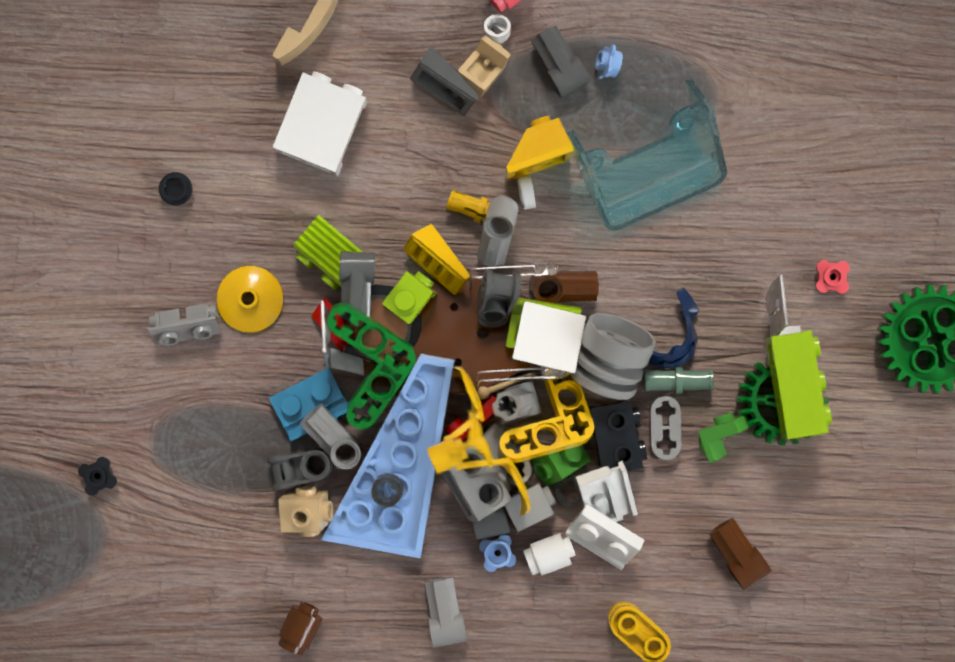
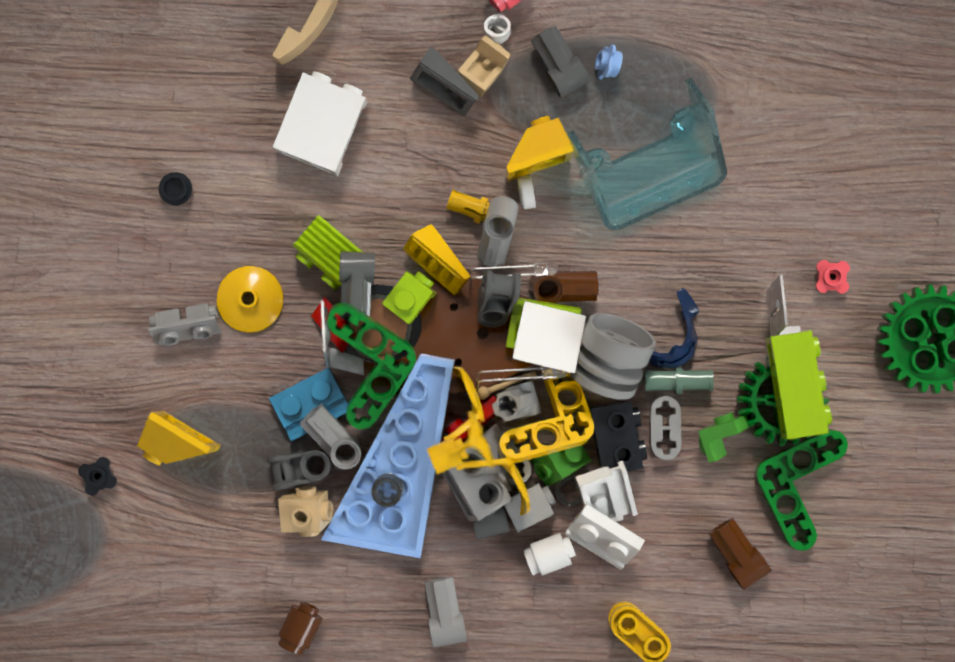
(171, 440): none -> yellow slope
(505, 559): light blue plate -> none
(788, 474): none -> green beam

